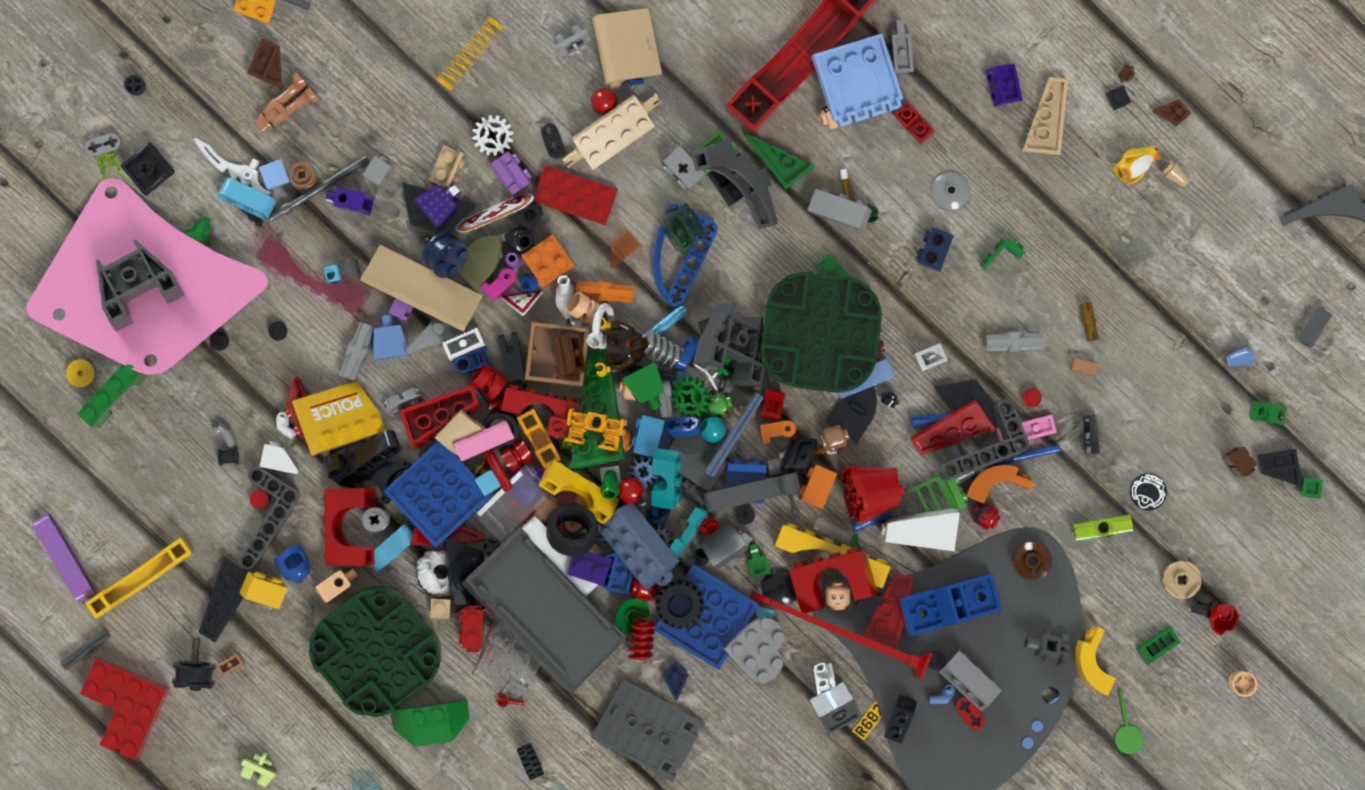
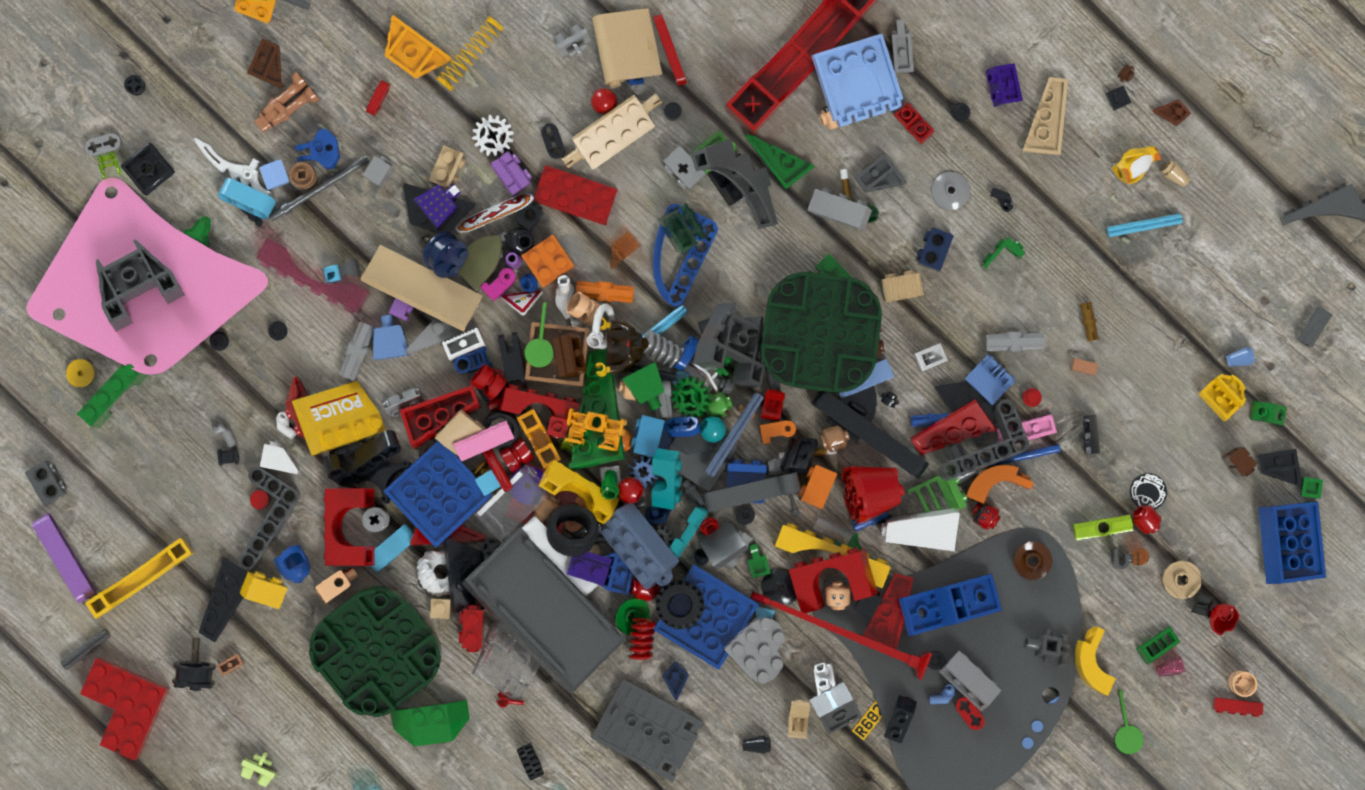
(42, 485): none -> dark grey brick
(319, 150): none -> blue hinge
(351, 200): dark purple torso -> none
(378, 98): none -> red beam
(412, 51): none -> light orange wing
(539, 351): none -> bright green piece
(669, 50): none -> red beam
(672, 111): none -> black piece
(757, 744): none -> black cone
(798, 719): none -> tan bracket
(870, 433): none -> black beam
(880, 176): none -> dark grey wing
(902, 286): none -> tan brick
(960, 112): none -> black plate
(990, 379): none -> medium blue hinge
(1004, 198): none -> black arm
(1137, 557): none -> leg
(1144, 225): none -> medium azure axle
(1146, 519): none -> red head
(1171, 667): none -> clear pink cone
(1224, 395): none -> yellow slope
(1239, 706): none -> red piece
(1292, 542): none -> blue slope

